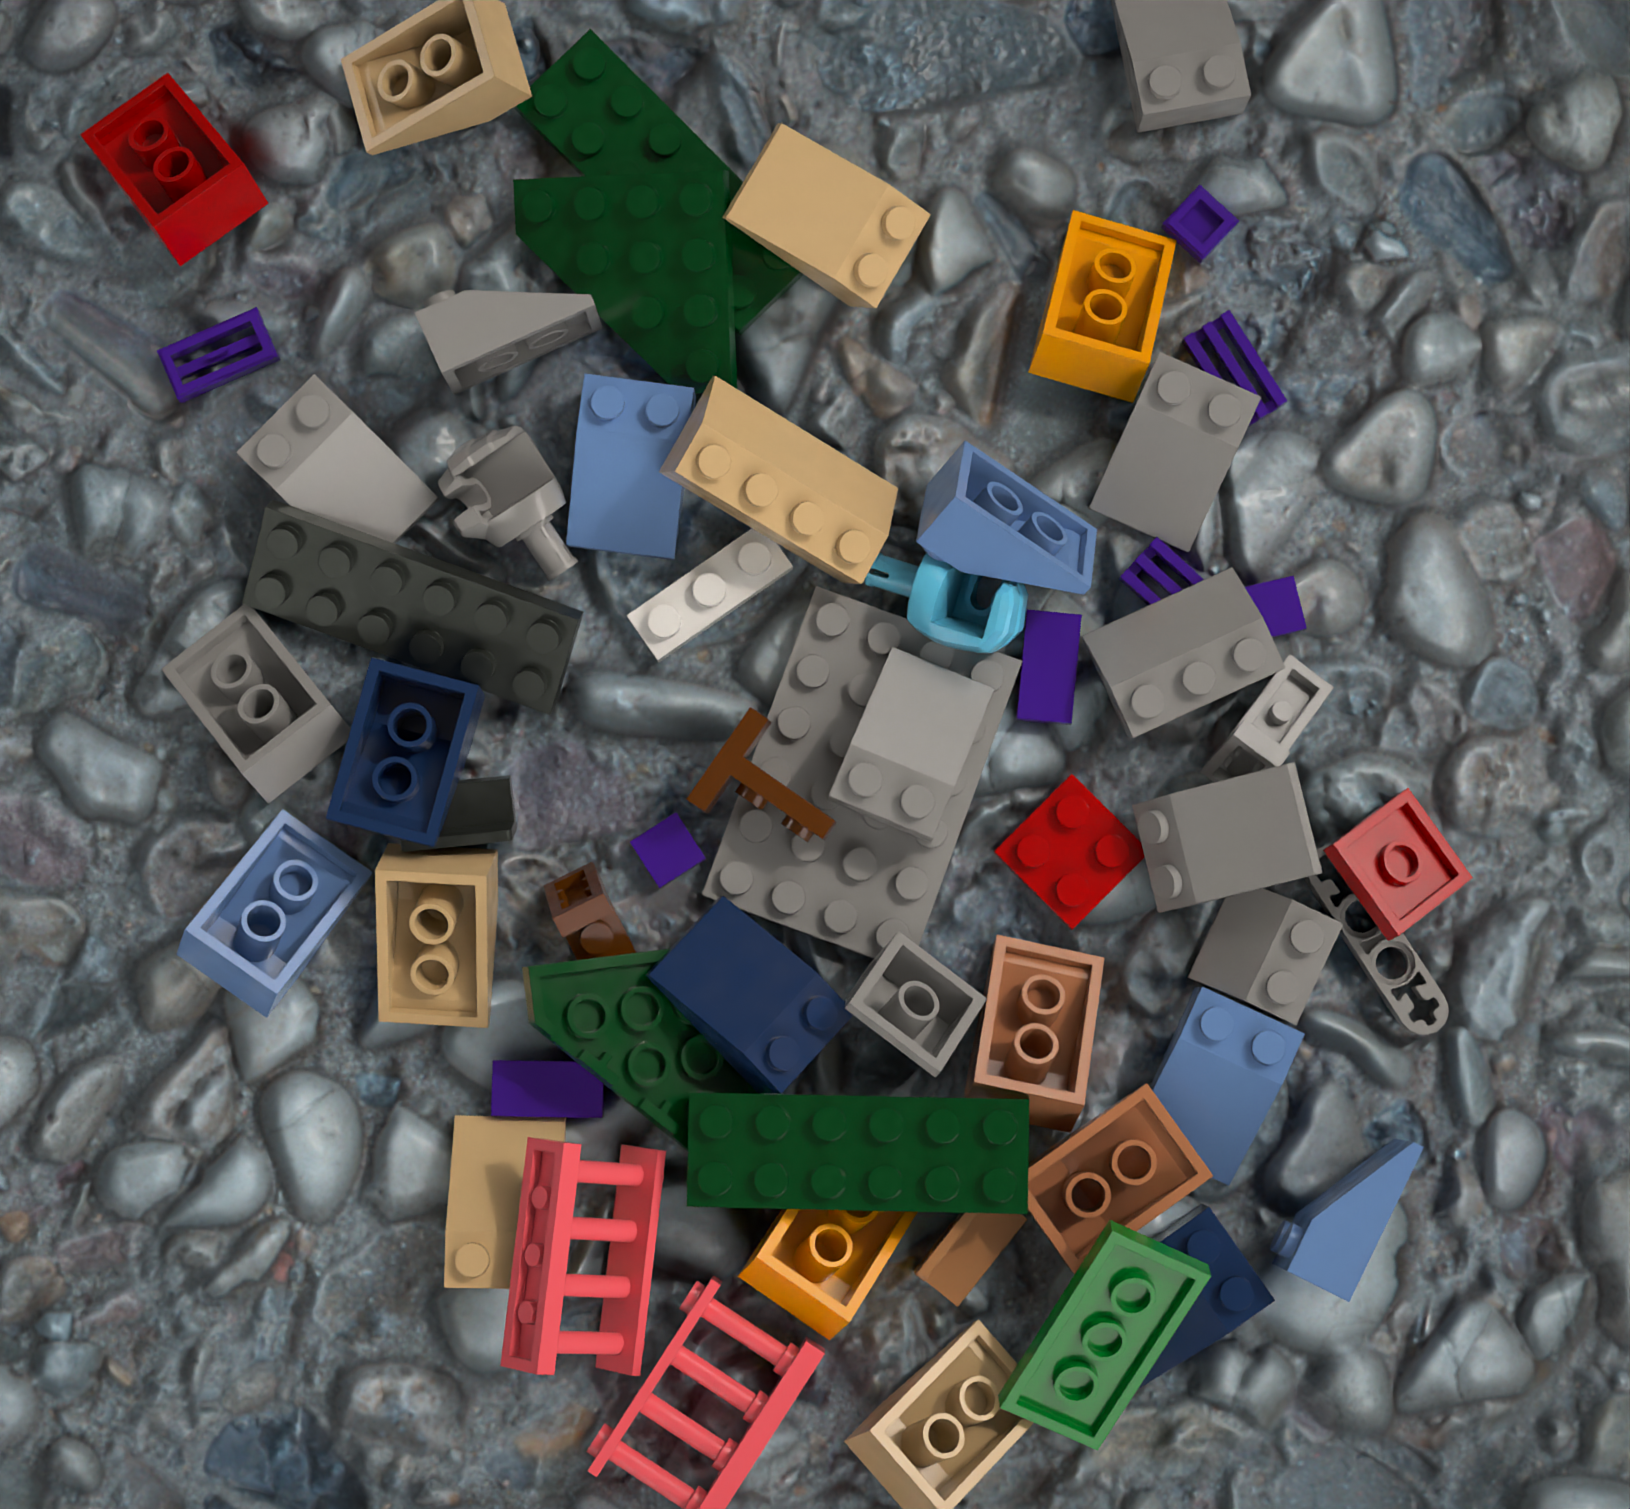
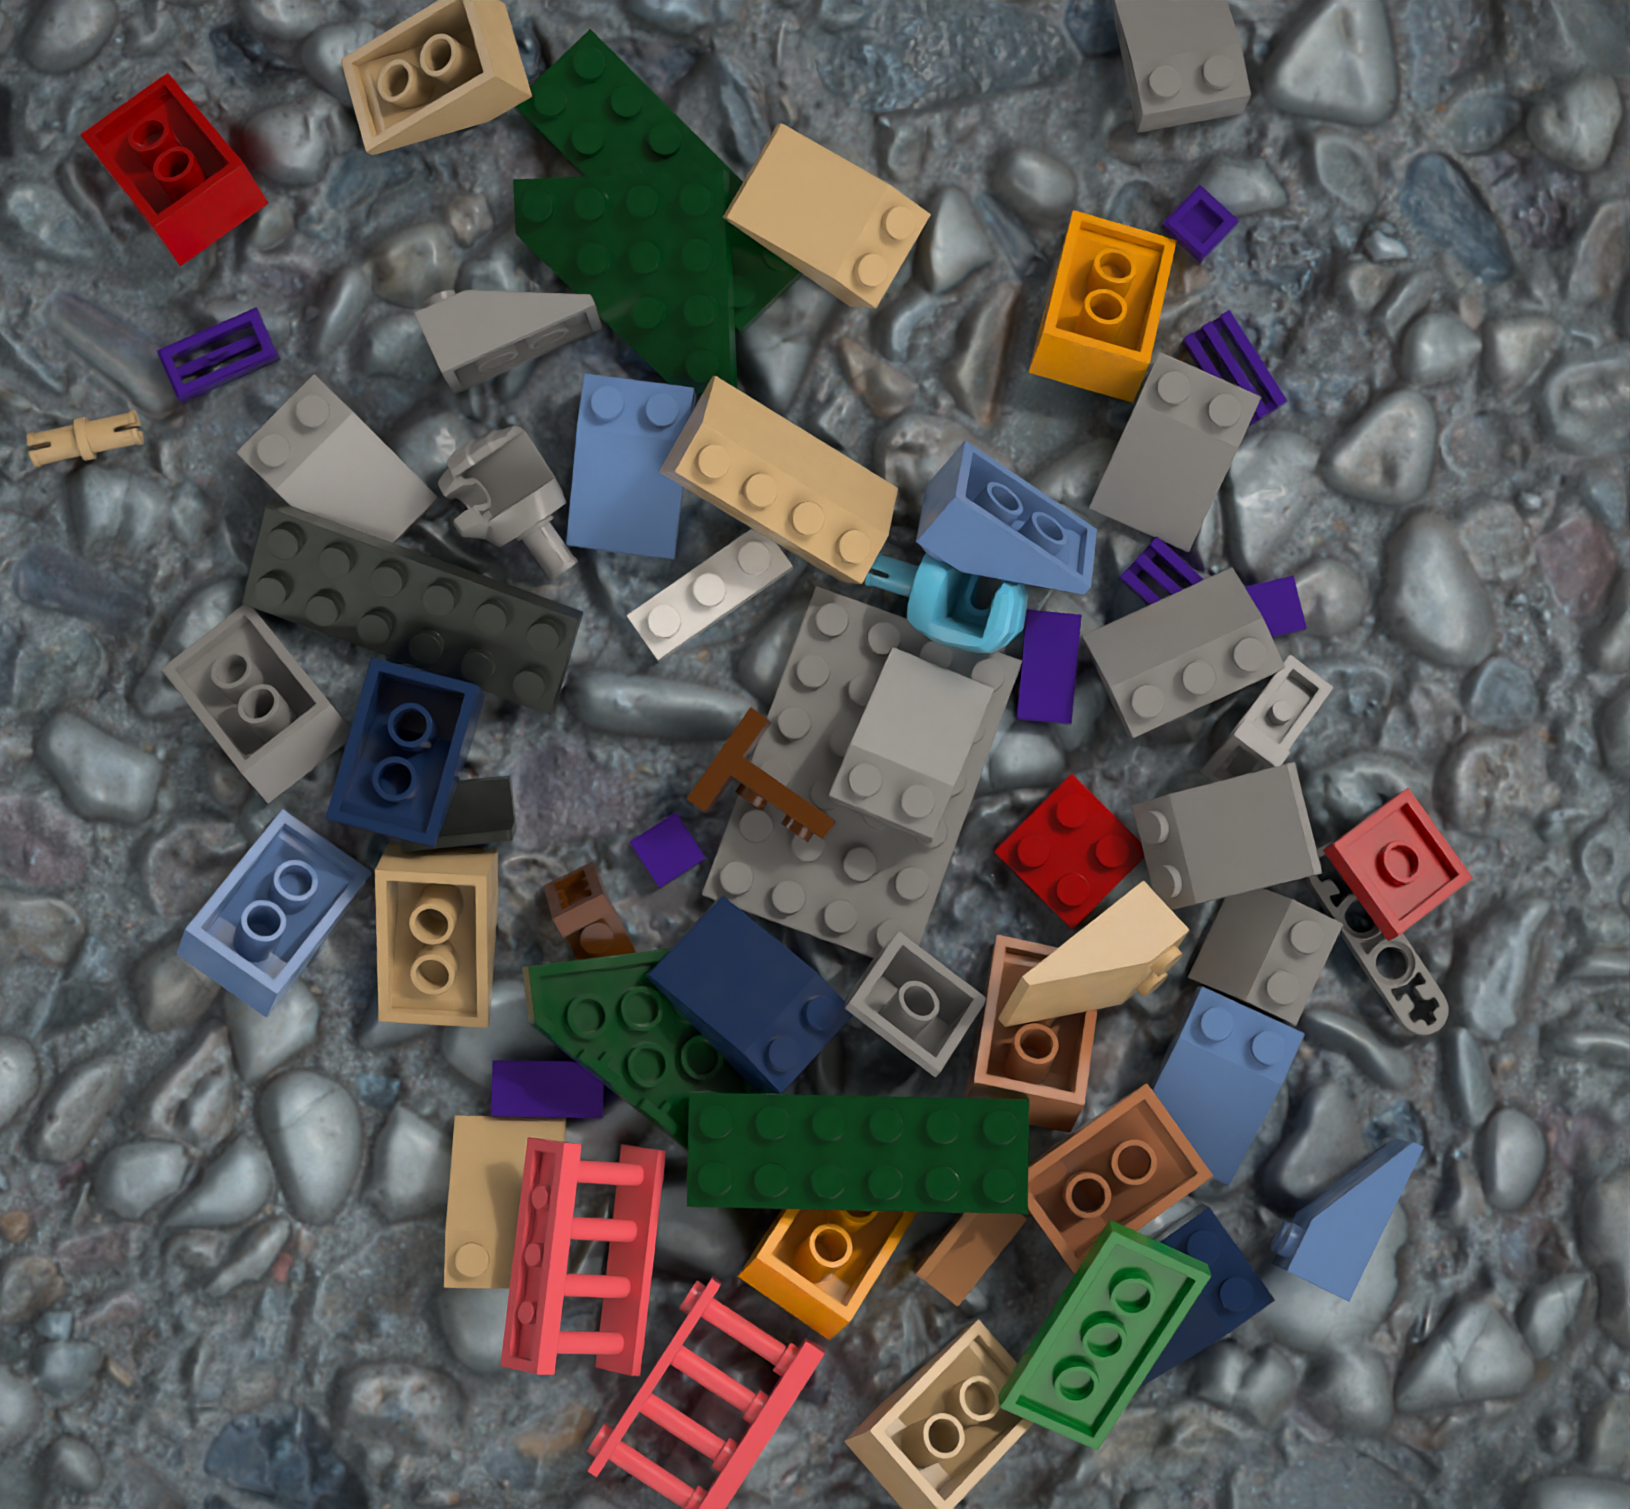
(85, 438): none -> tan pin
(1102, 963): none -> tan slope

